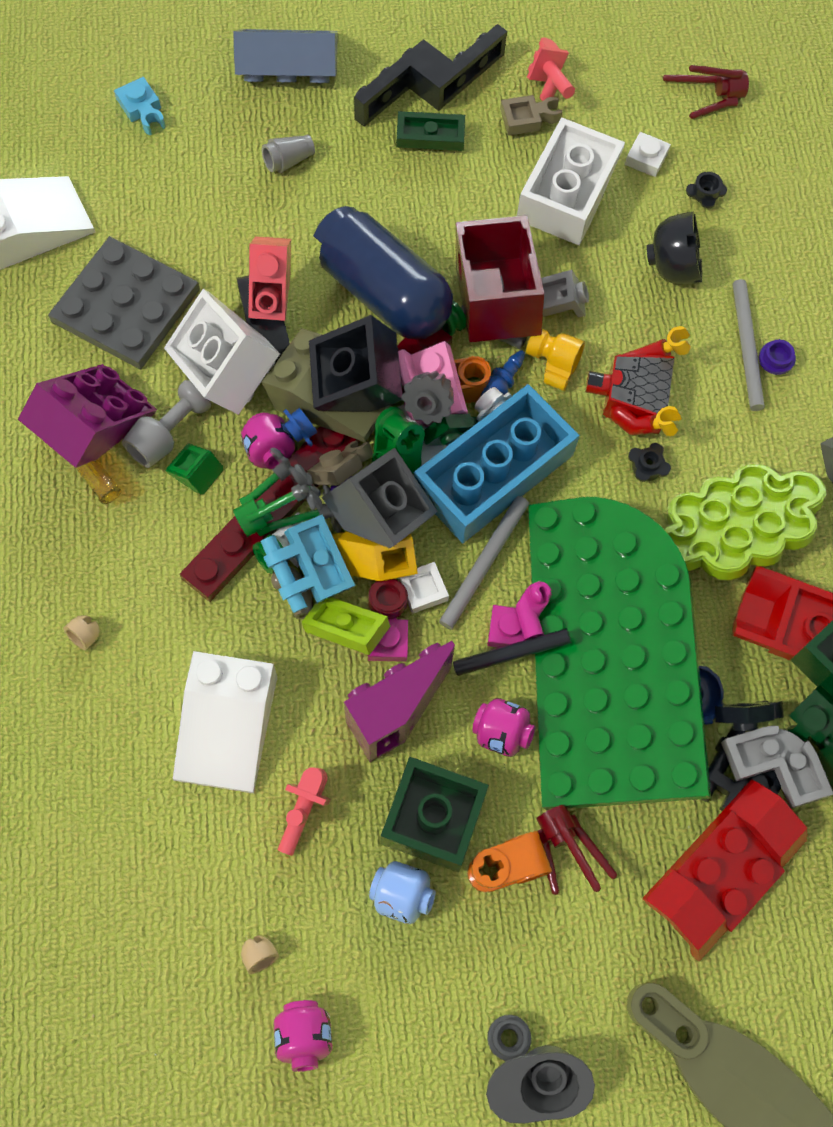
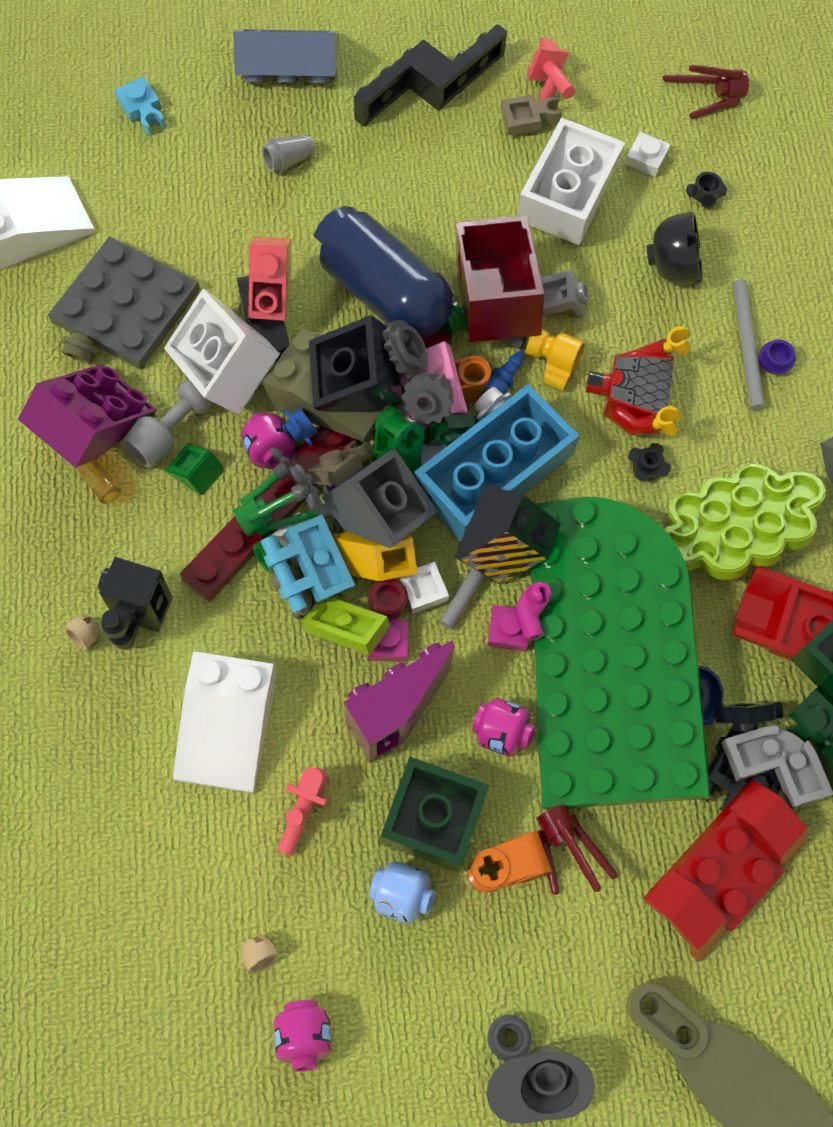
(78, 347): none -> olive plate
(135, 599): none -> black brick
(405, 348): none -> dark grey gear
(430, 131): dark green plate -> none
(506, 535): none -> black slope
(512, 652): black bar -> none

